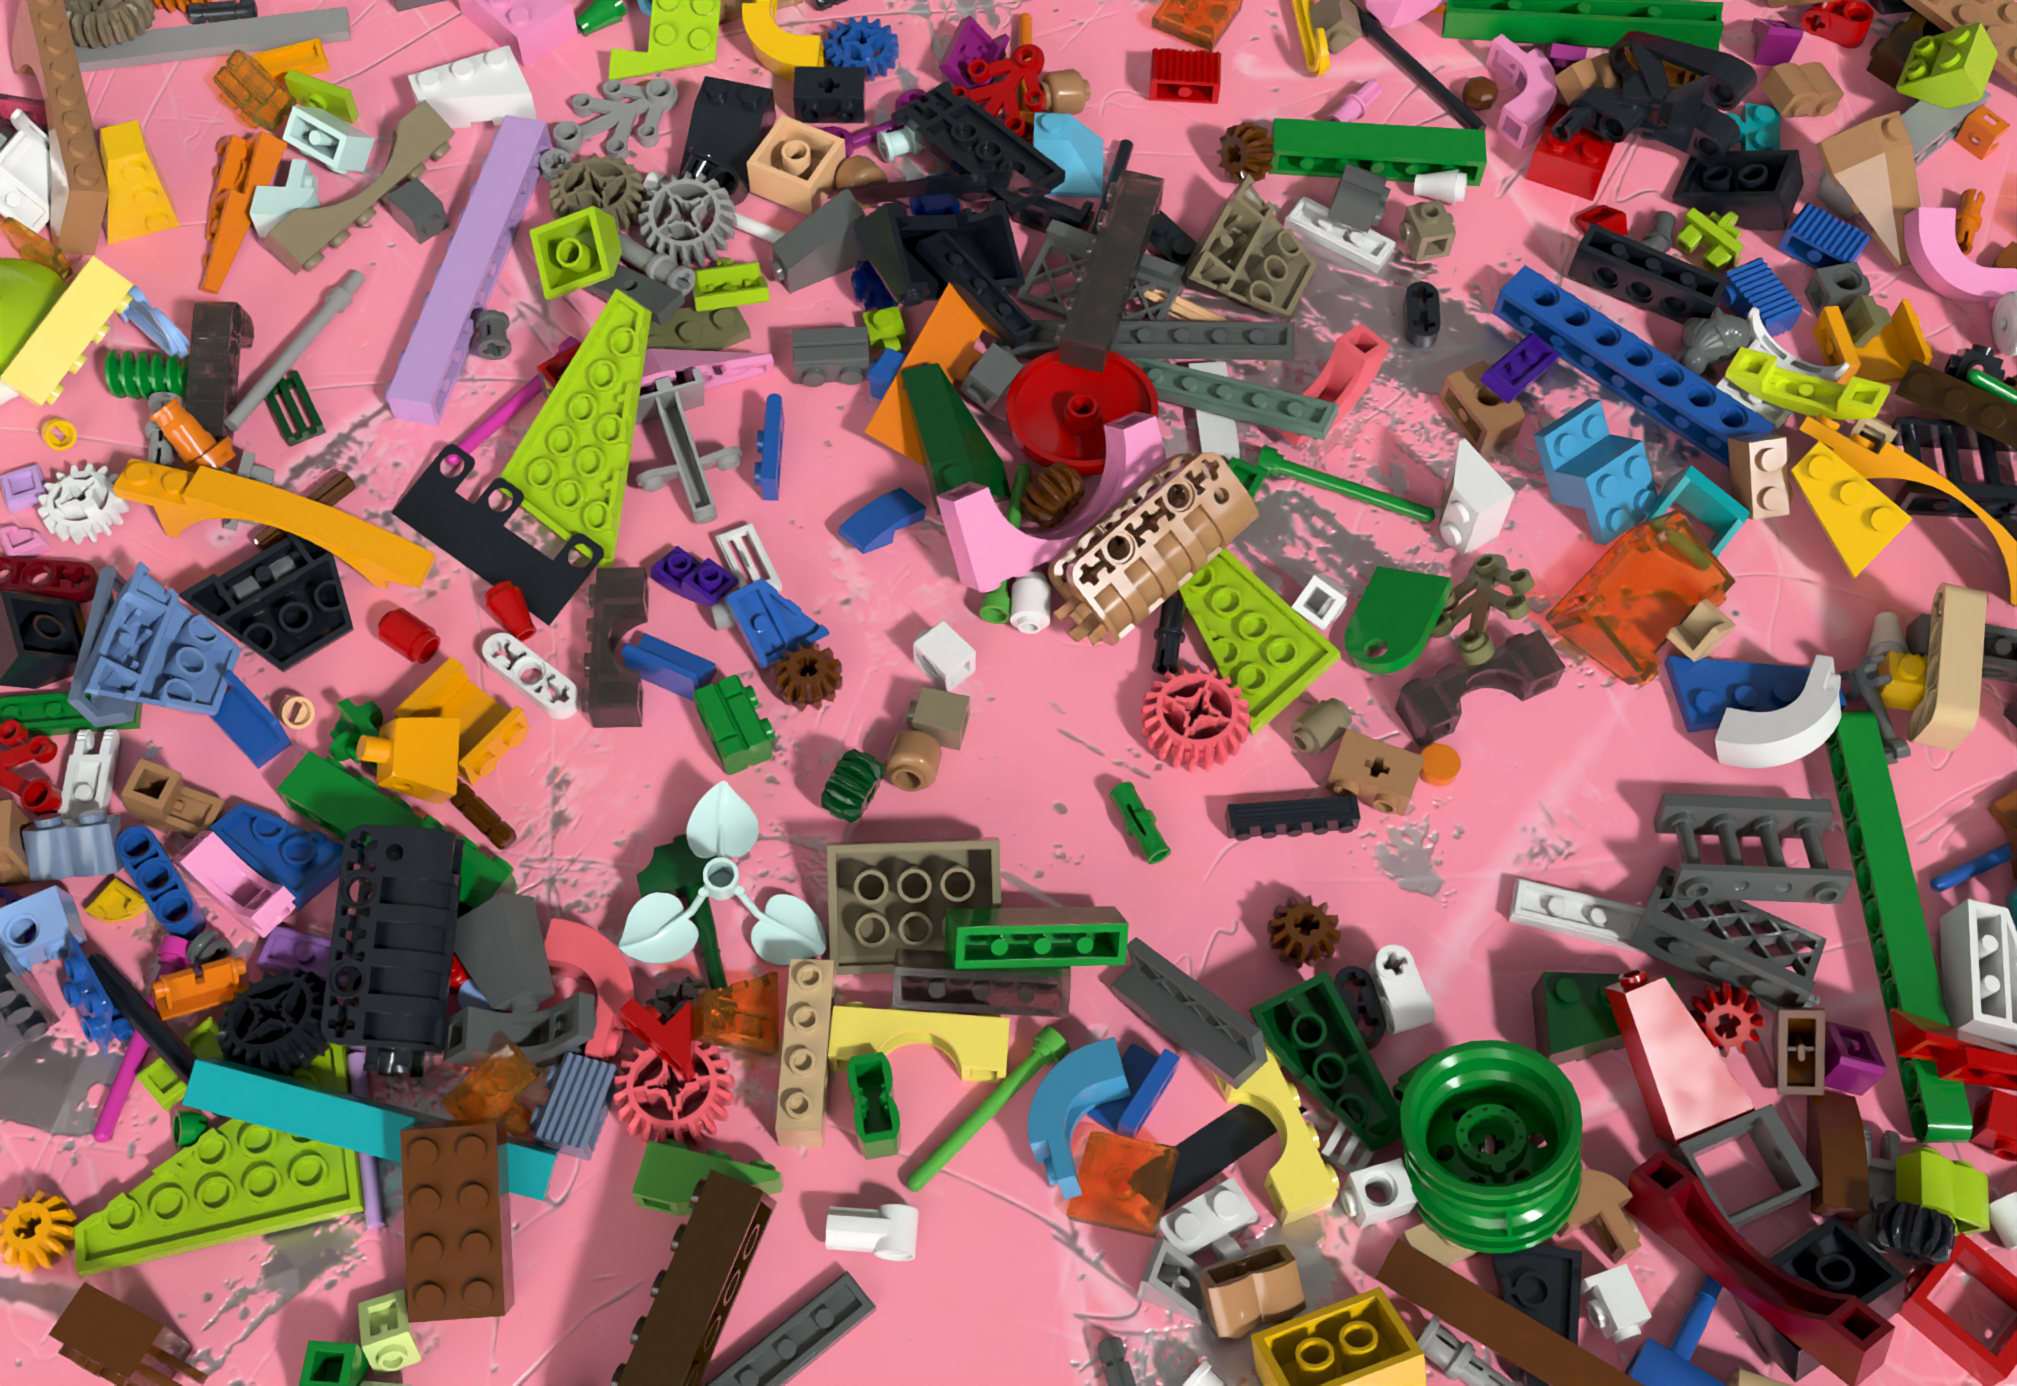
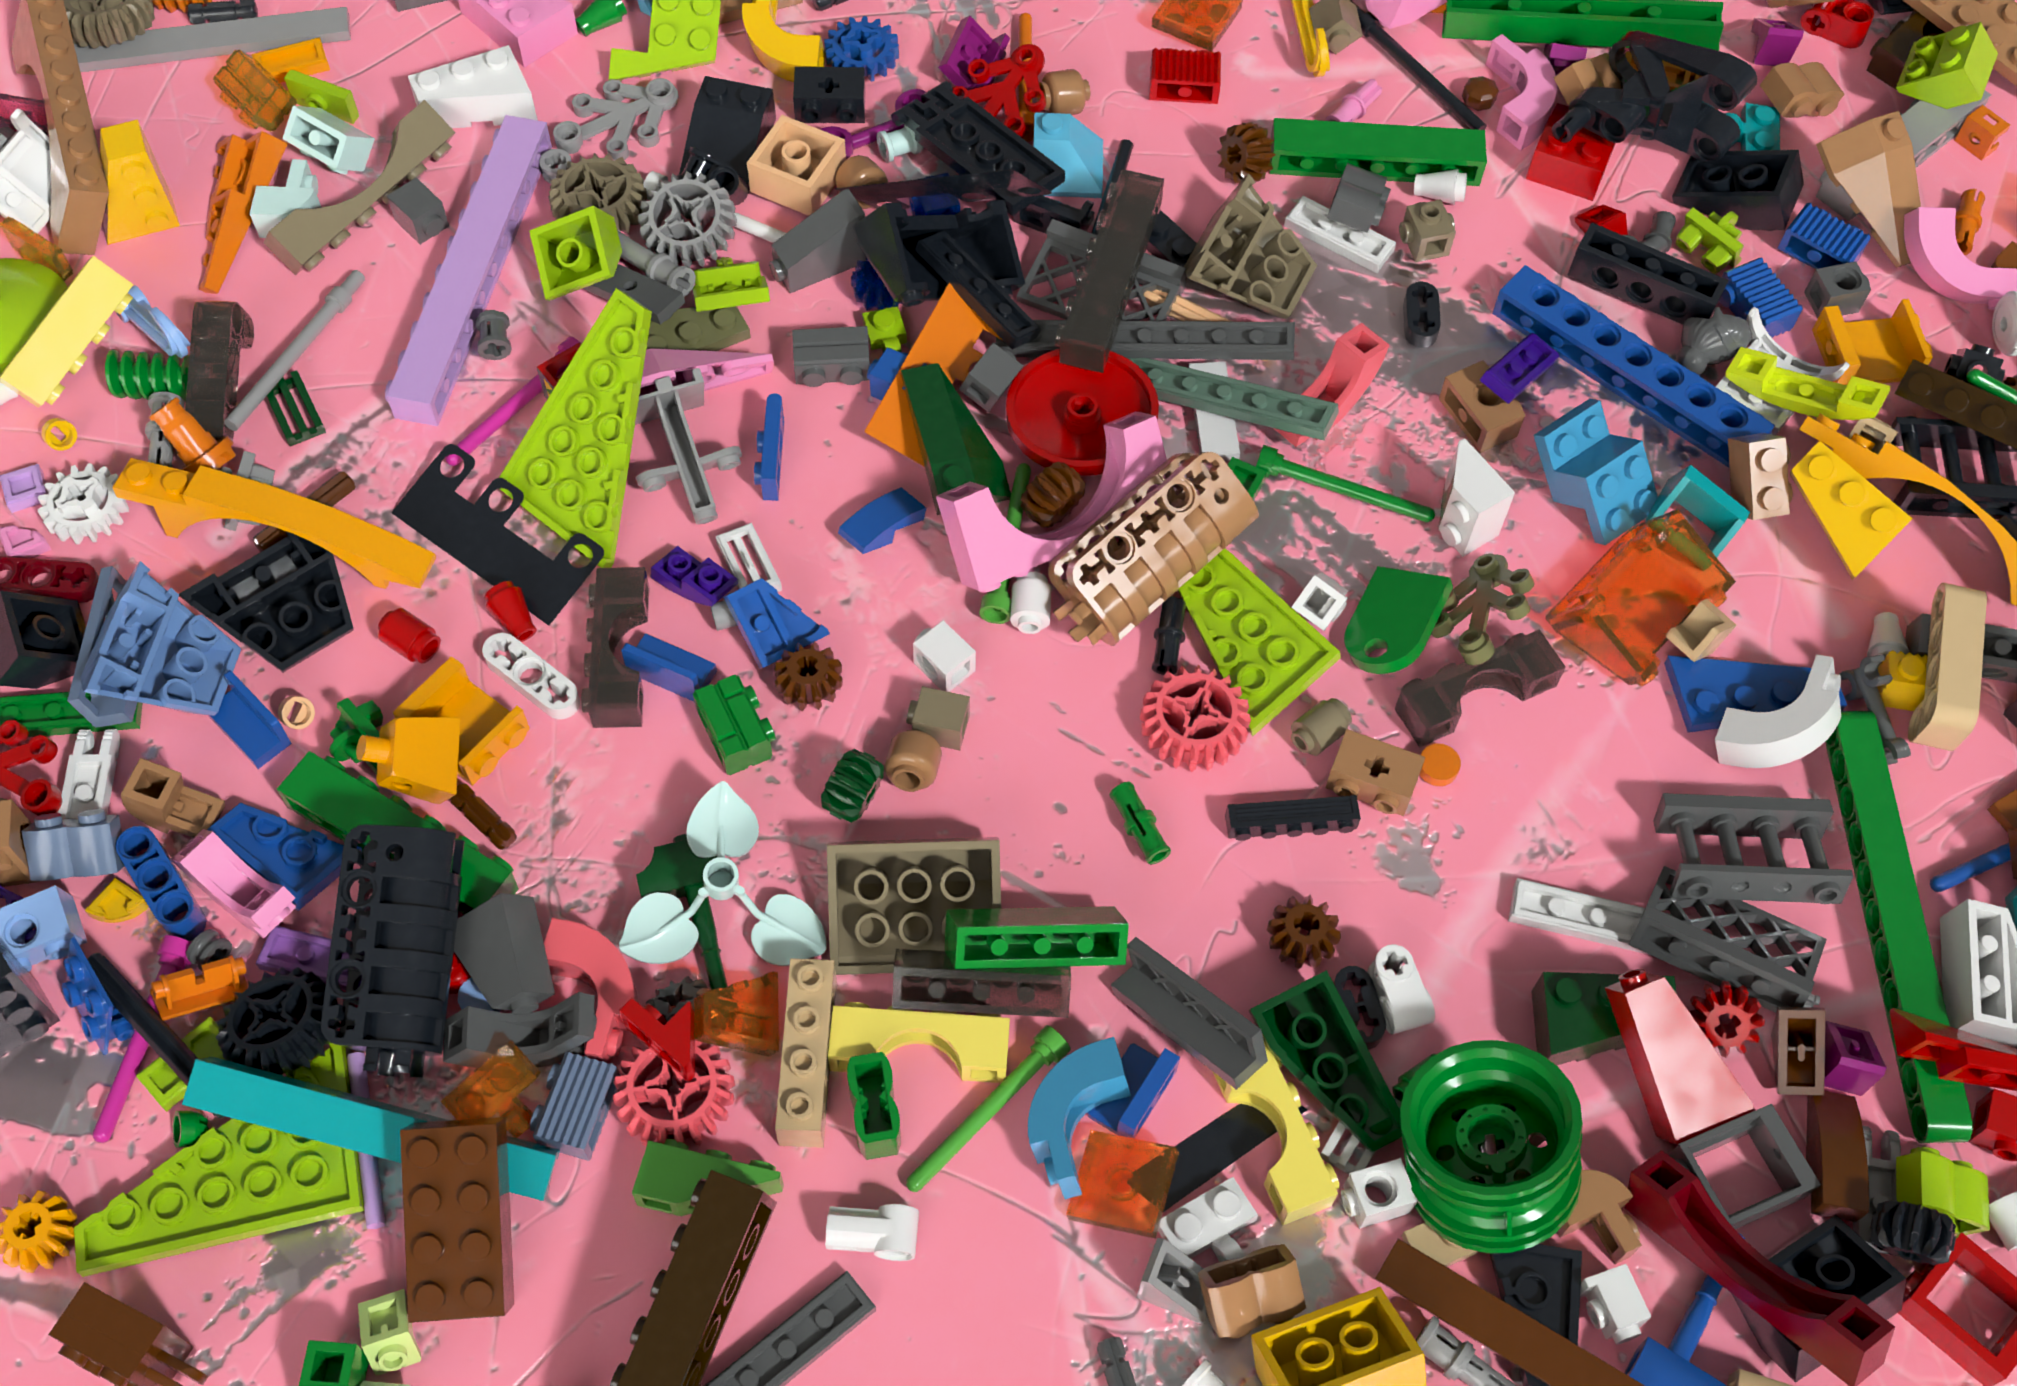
(1865, 320): olive tile -> none

